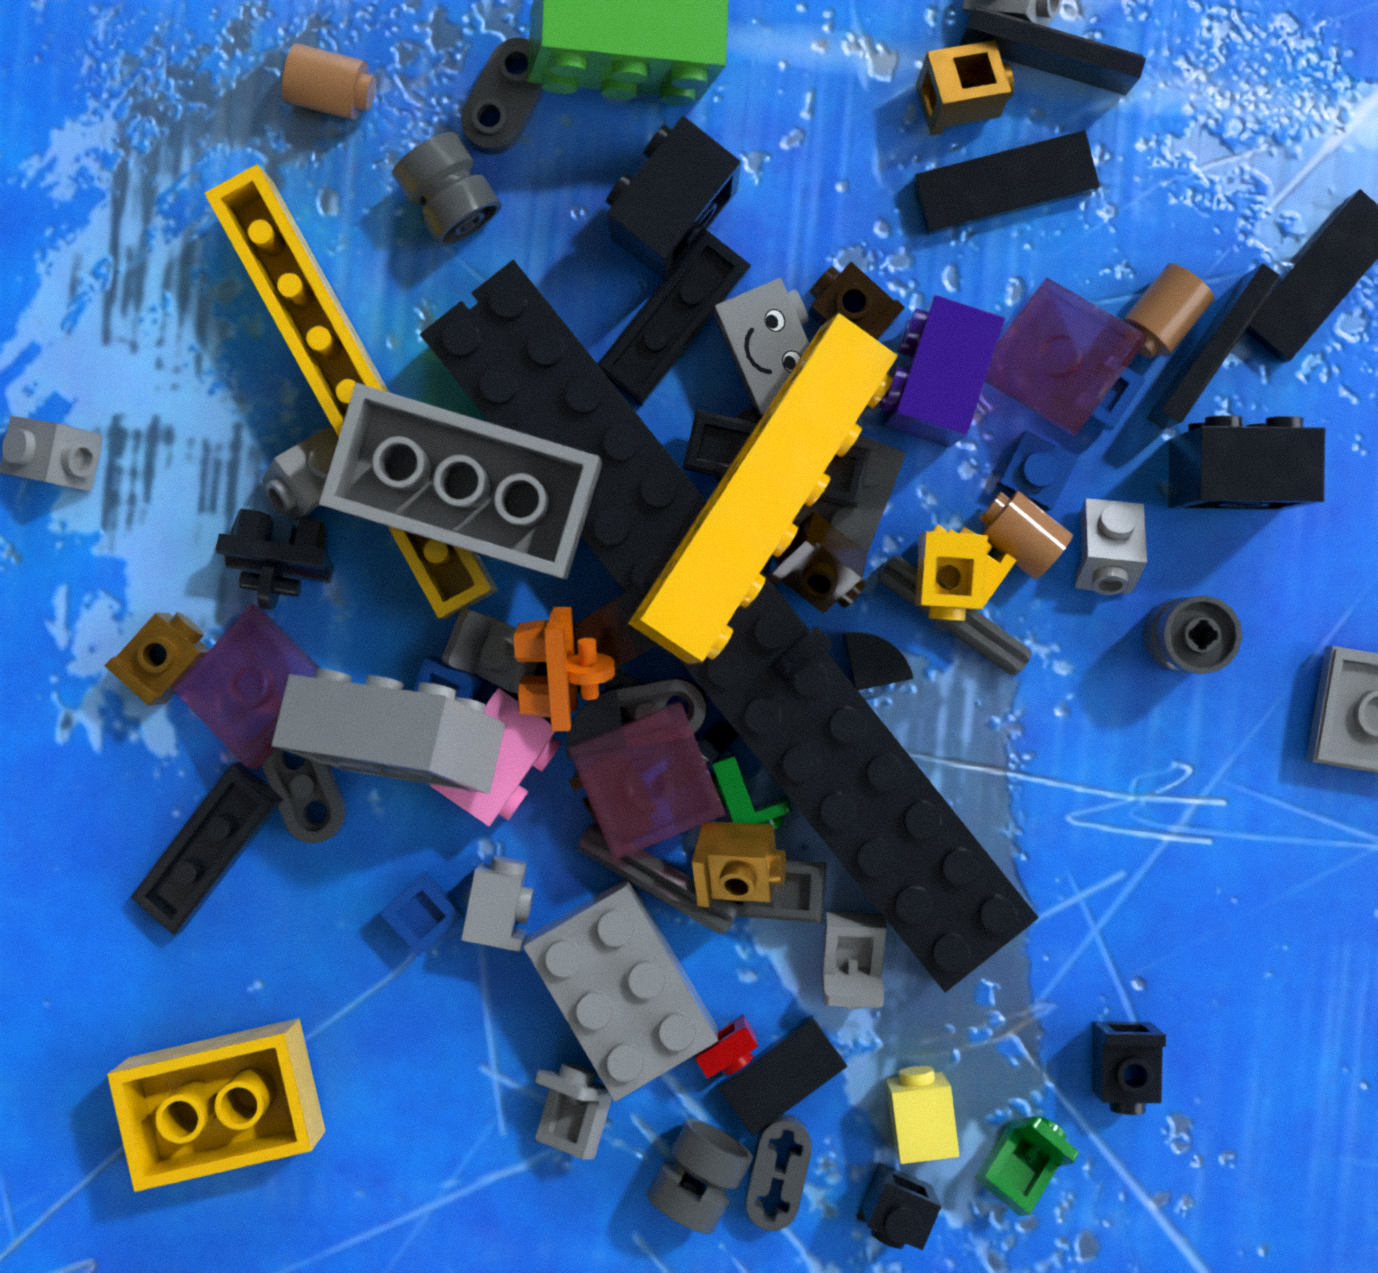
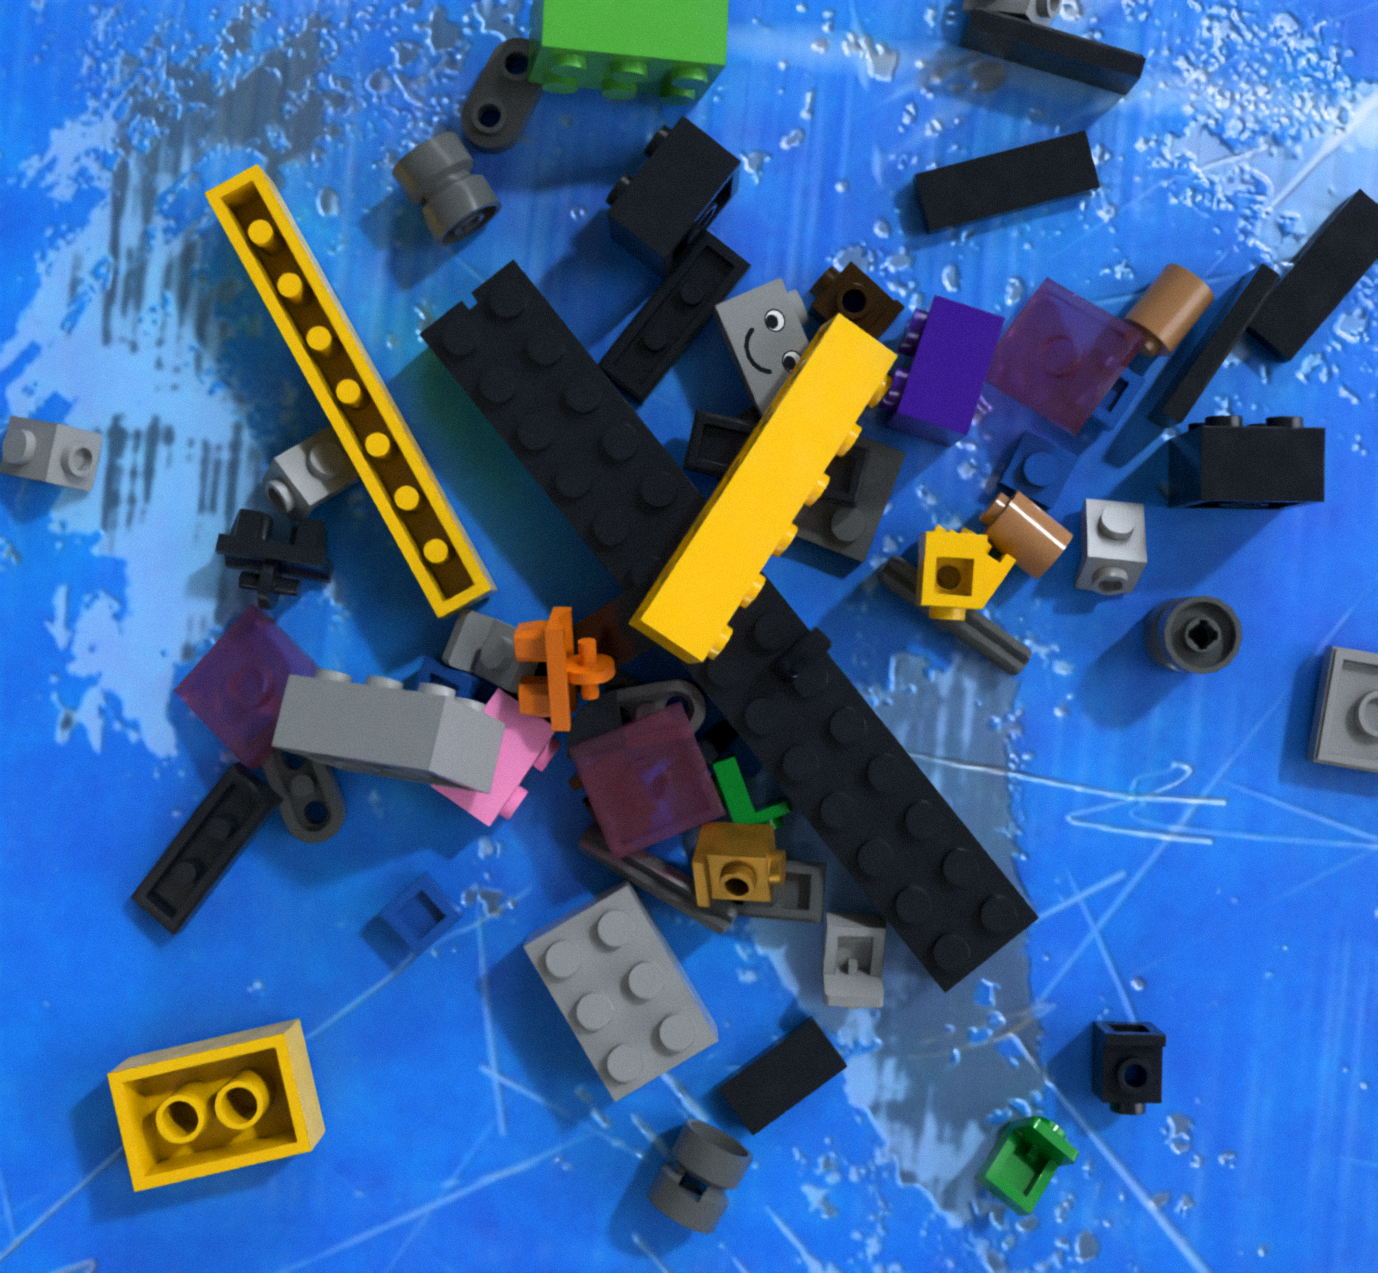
(183, 650): pearl gold brick -> none
(327, 82): medium nougat brick -> none
(461, 481): light grey brick -> none
(497, 904): light grey brick -> none
(573, 1110): light grey bracket -> none
(731, 1051): red plate -> none
(791, 1174): dark grey beam -> none
(821, 565): dark brown brick -> none
(874, 661): black tile -> none
(899, 1208): black brick -> none
(922, 1115): light yellow brick -> none
(964, 85): pearl gold brick -> none

